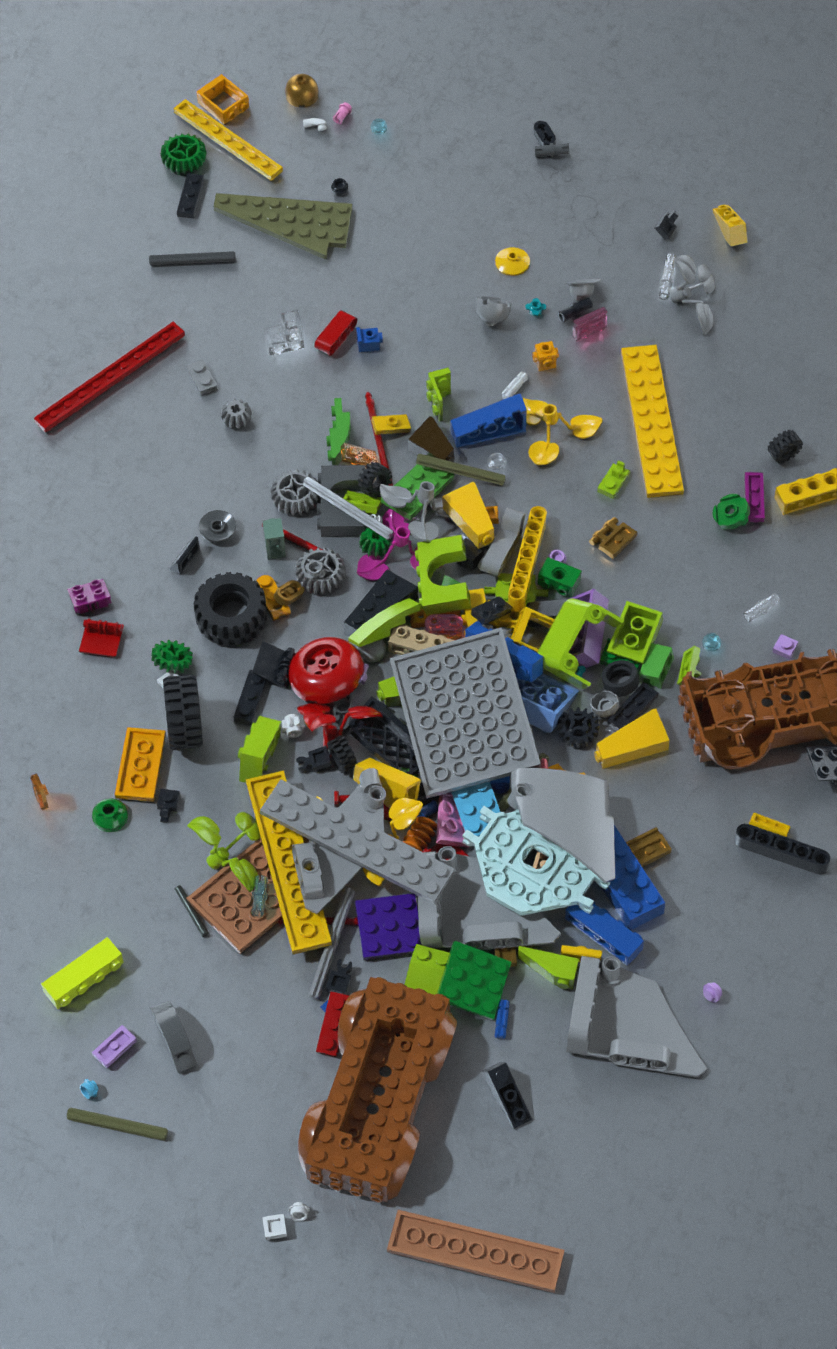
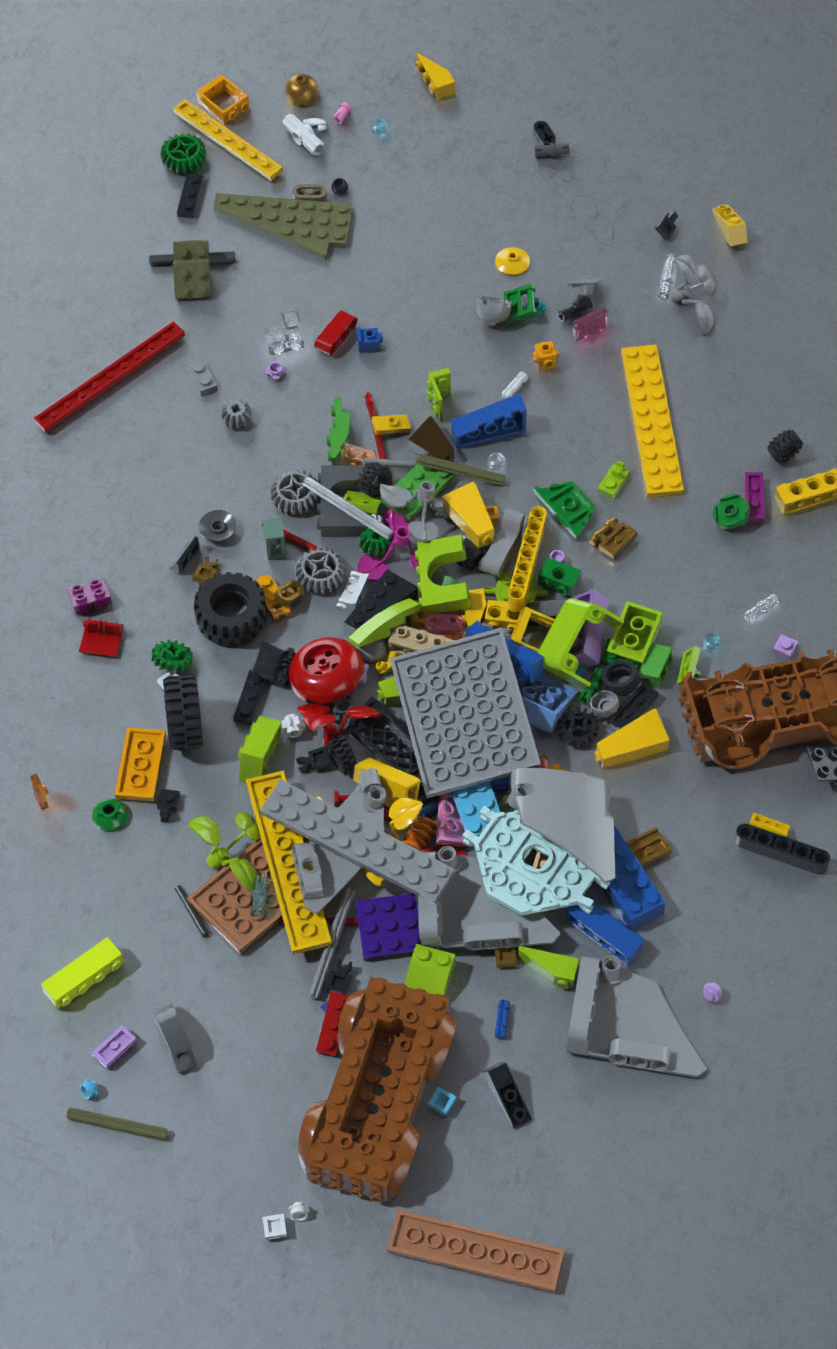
(191, 269): none -> olive bracket
(205, 571): none -> pearl gold plate
(275, 366): none -> lavender plate
(303, 134): none -> white piece
(310, 192): none -> dark tan plate
(314, 565): light grey plate -> none
(353, 591): none -> white hinge
(385, 667): none -> yellow arm
(391, 463): none -> light grey bar
(438, 78): none -> yellow slope
(442, 1101): none -> medium azure plate
(474, 980): green plate -> none
(491, 610): black plate -> none
(517, 308): none -> green plate
(545, 452): yellow plant -> none
(567, 505): none -> green wing
(579, 951): yellow plate -> none
(589, 692): none -> green pin

